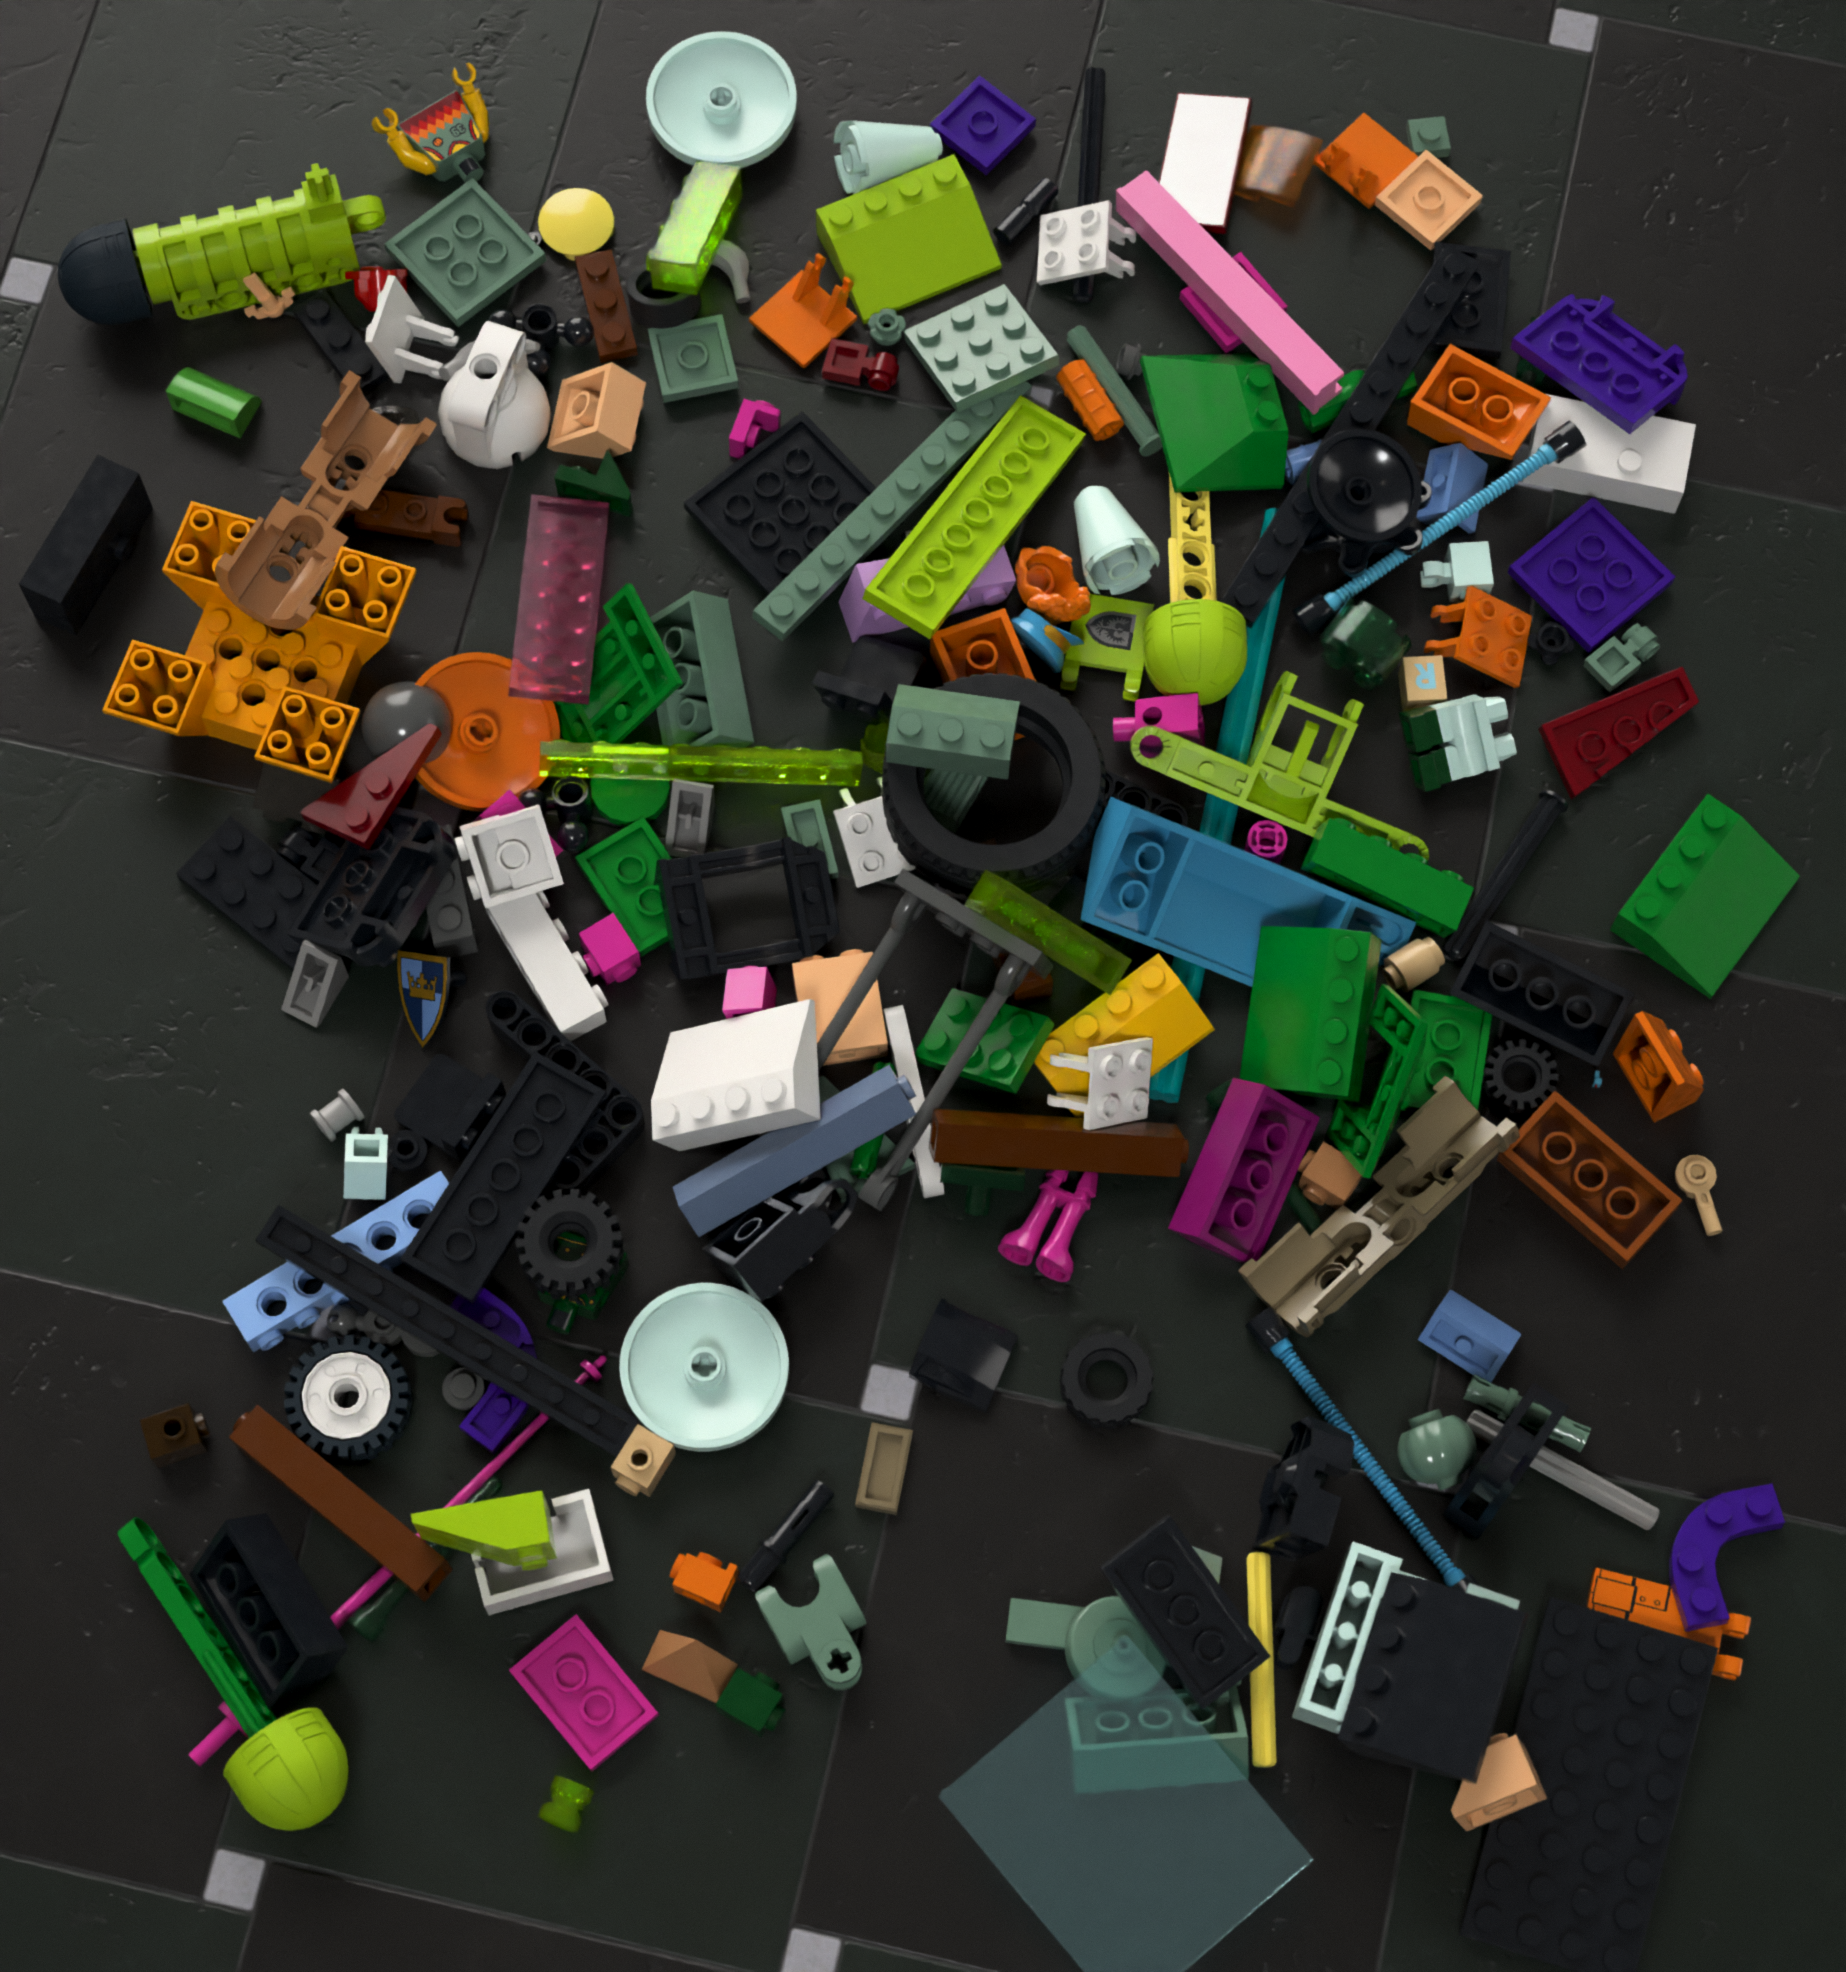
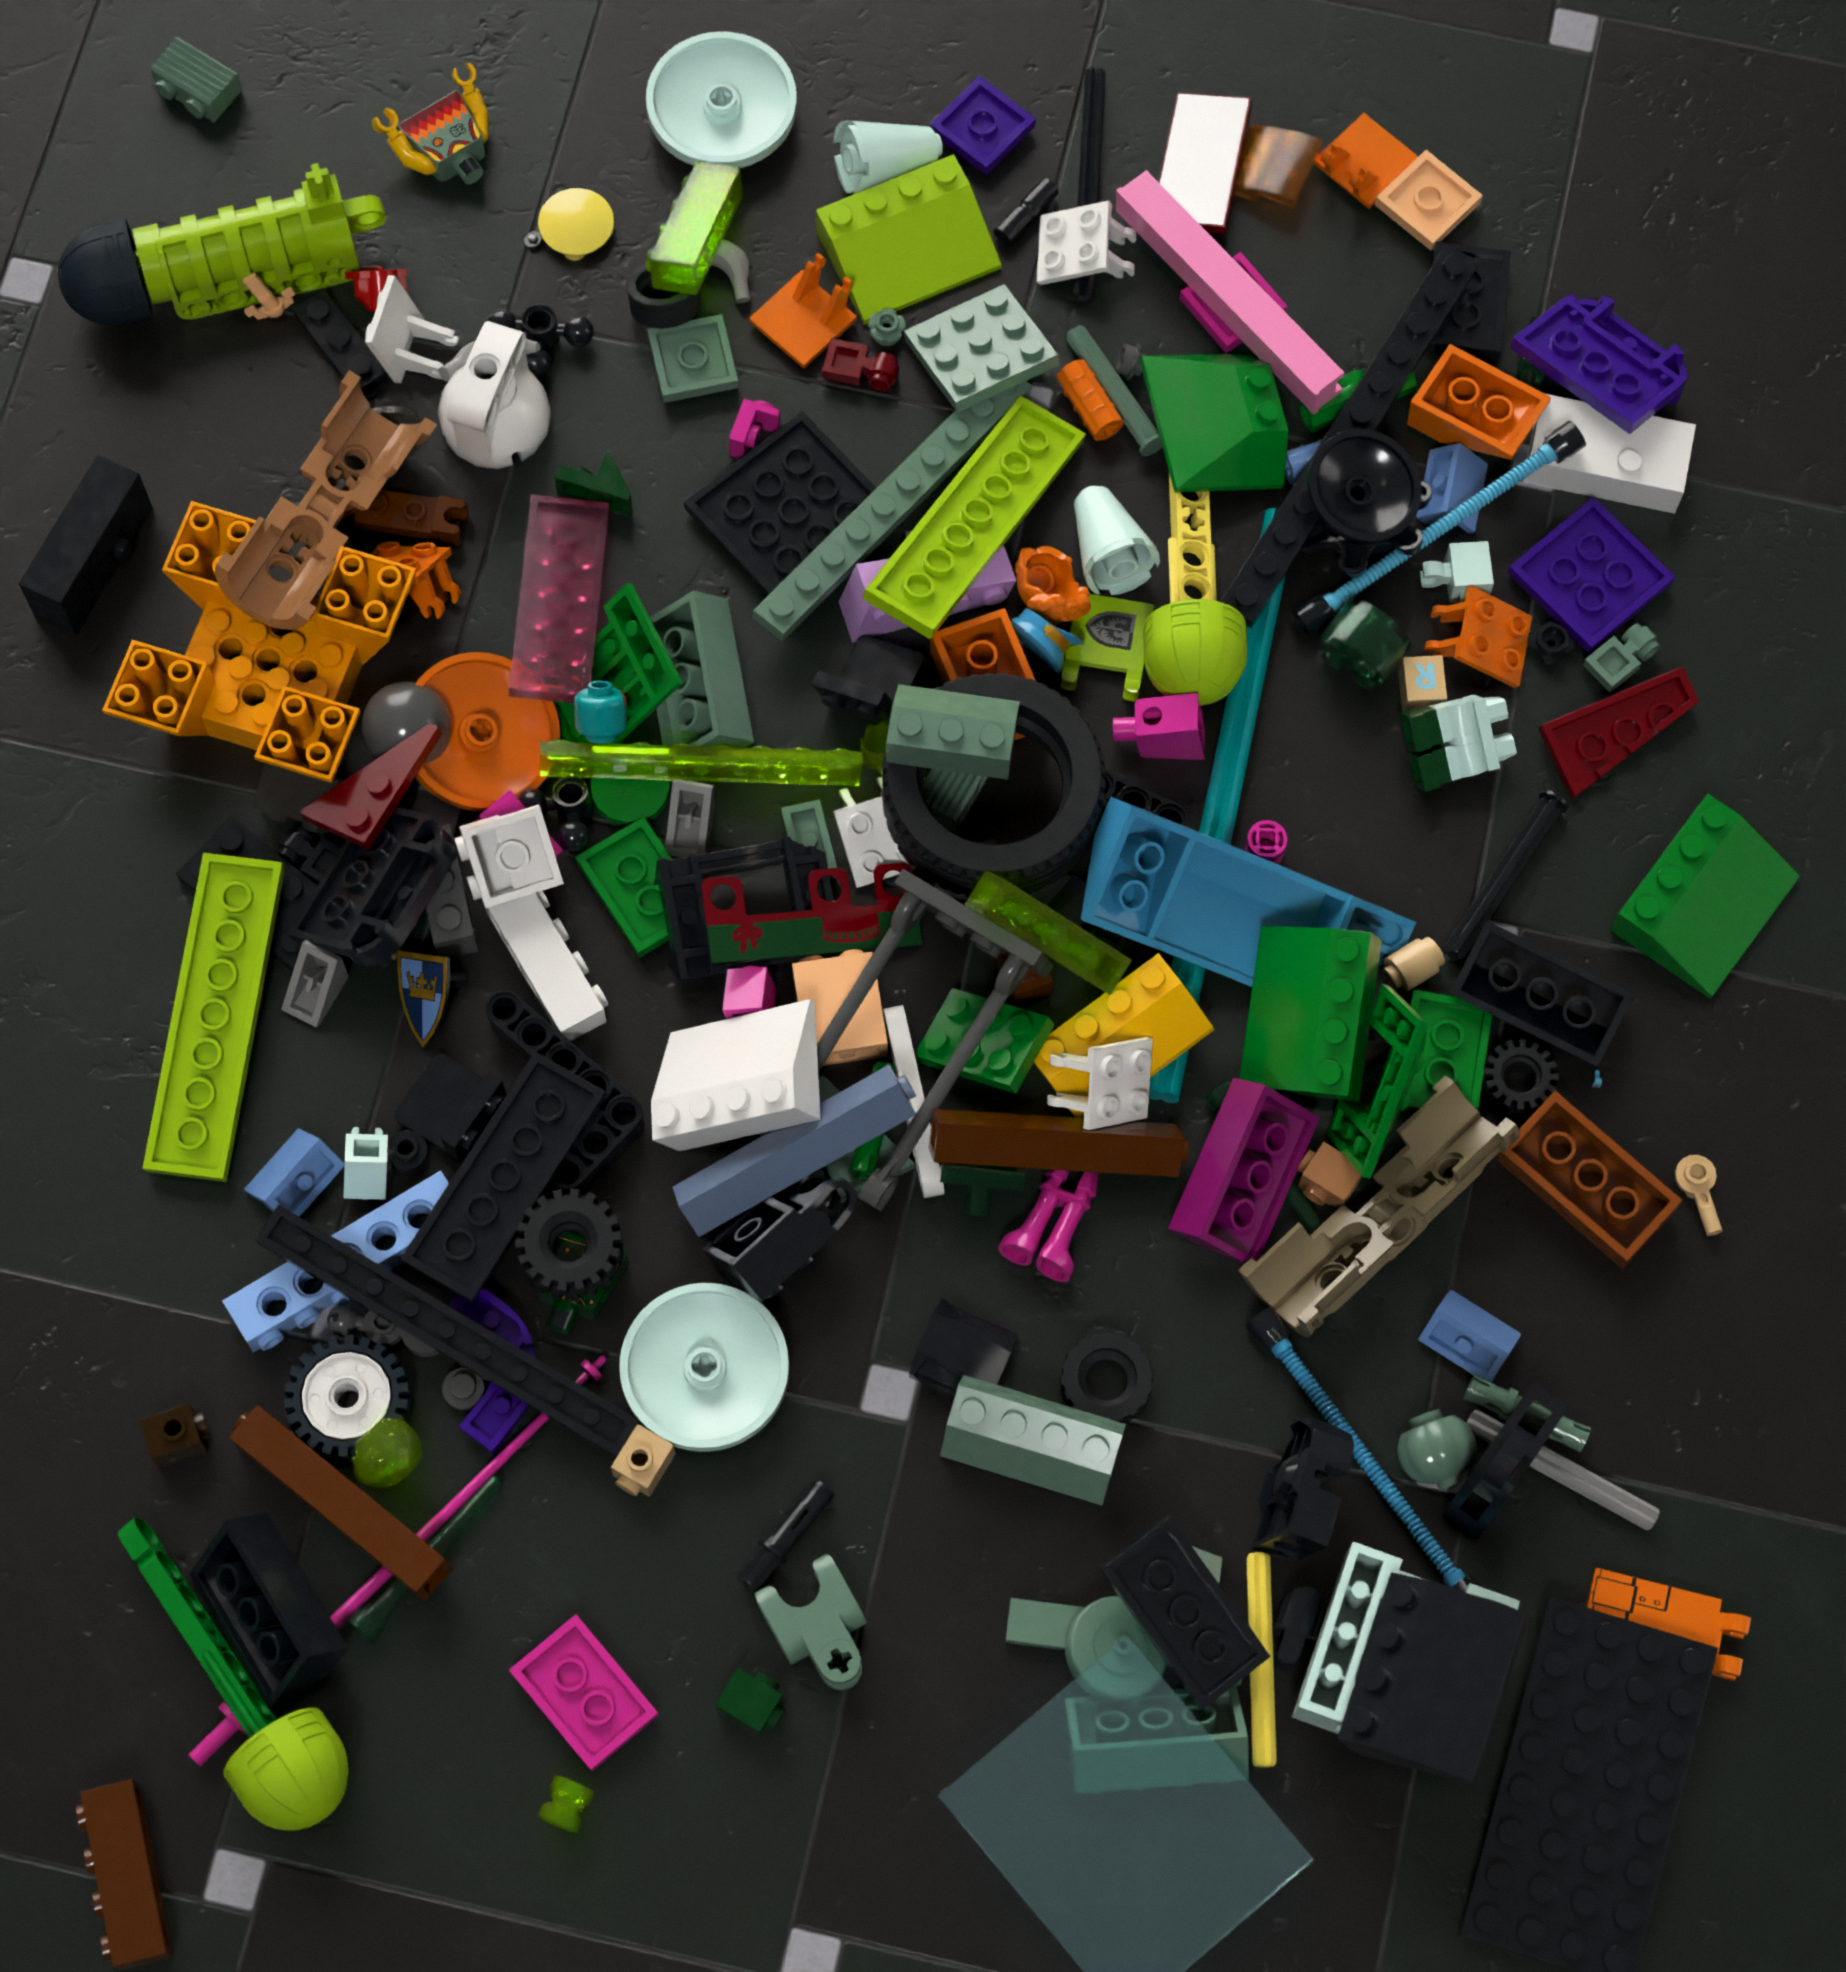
(124, 1874): none -> reddish brown brick
(195, 80): none -> sand green brick
(212, 401): bright green brick -> none
(214, 1017): none -> lime plate
(295, 1174): none -> medium blue panel
(336, 1115): light grey bush -> none
(387, 1454): none -> clear neon green hair
(431, 573): none -> orange plate
(465, 252): sand green plate -> none
(501, 1529): lime slope -> none
(578, 1565): white piece -> none
(597, 412): light nougat slope -> none
(600, 712): none -> teal head
(606, 306): reddish brown plate -> none
(609, 951): dark pink brick -> none
(689, 1665): medium nougat slope -> none
(703, 1579): orange brick -> none
(824, 929): none -> piece
(884, 1468): dark tan tile -> none
(1032, 1439): none -> sand green slope
(1275, 780): lime piece -> none
(1387, 876): green brick -> none
(1428, 135): sand green plate -> none
(1503, 1785): light nougat slope -> none
(1656, 1067): orange slope -> none
(1699, 1540): dark purple plate -> none

